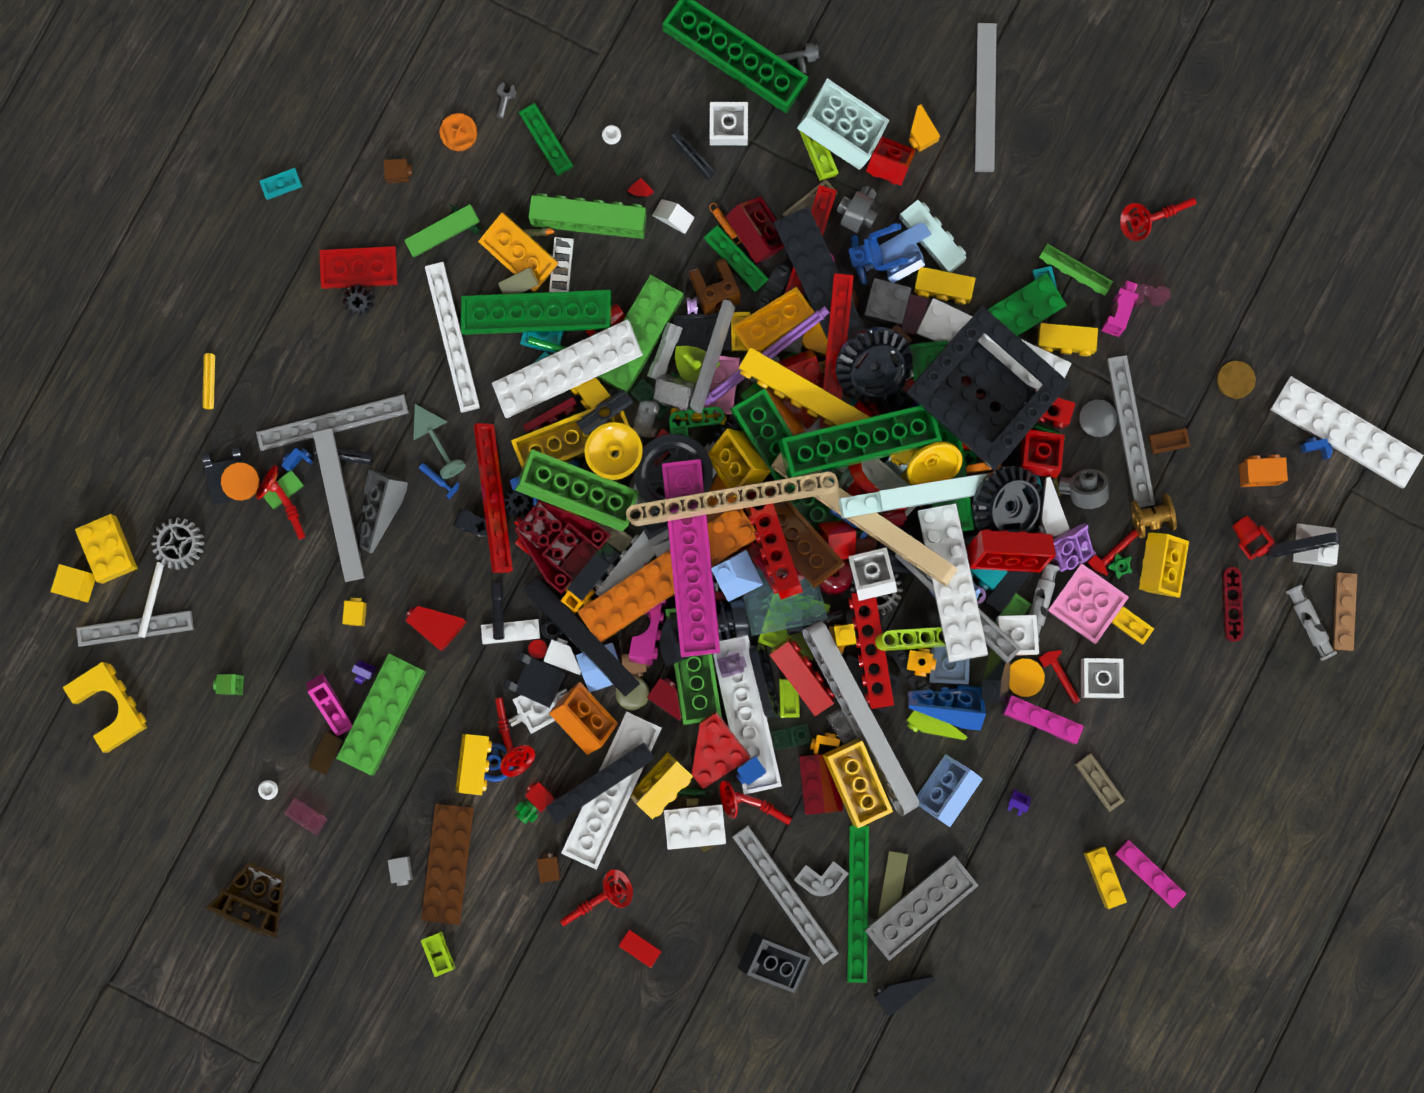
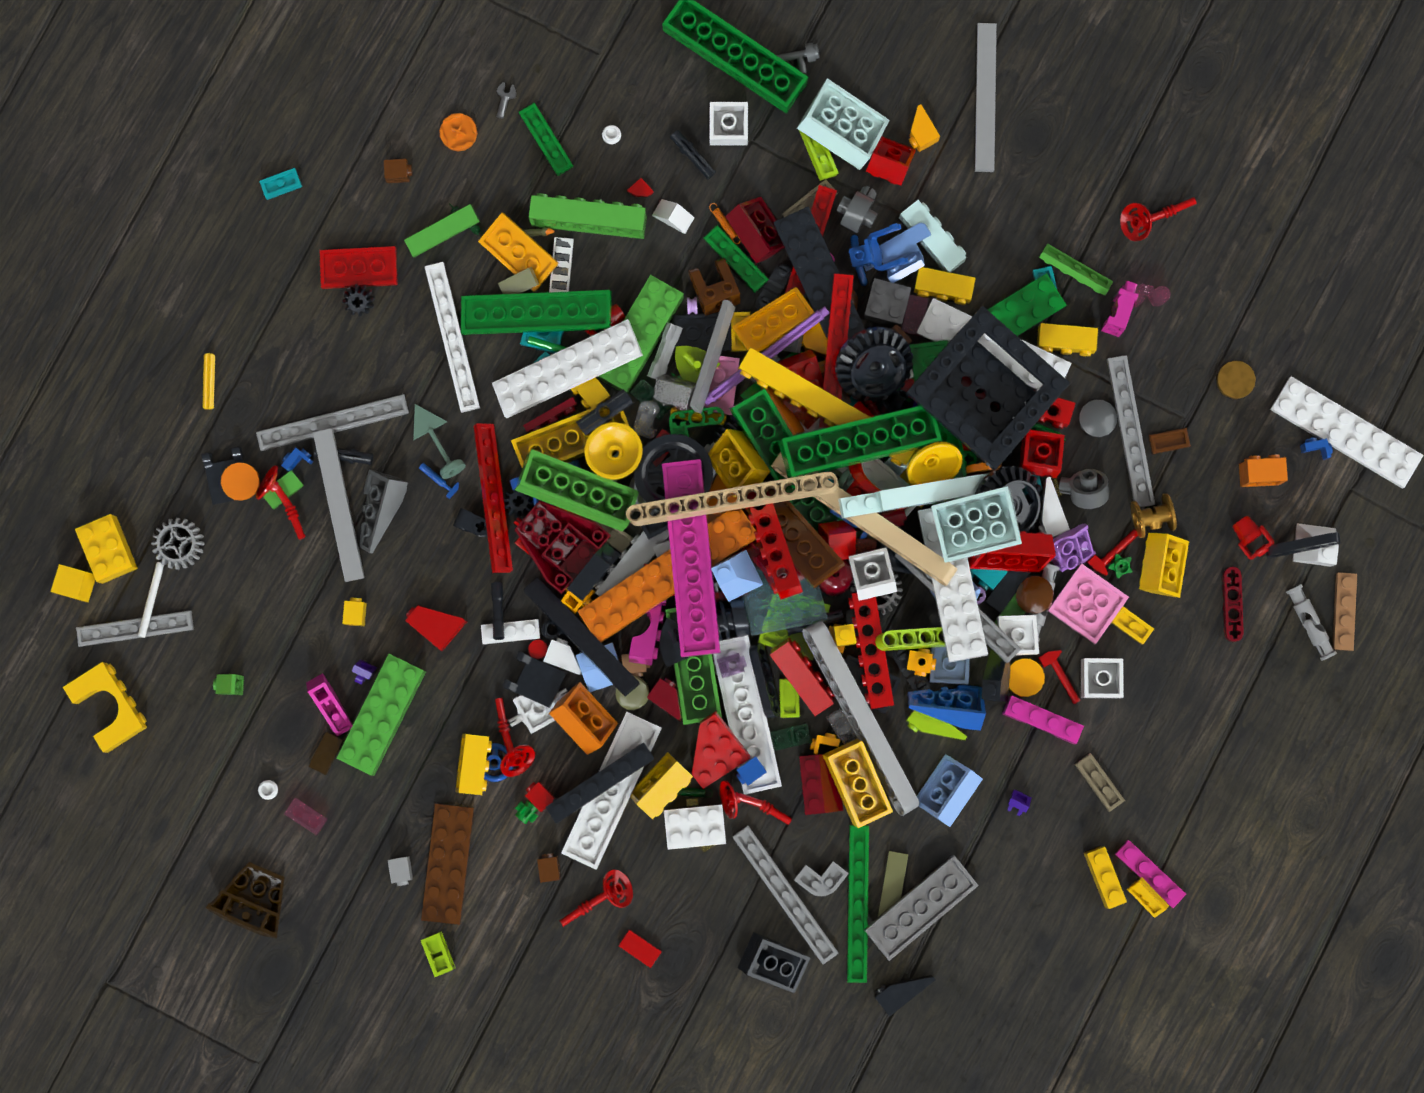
(976, 524): none -> light aqua slope
(1035, 595): none -> reddish brown dish
(1148, 897): none -> yellow plate

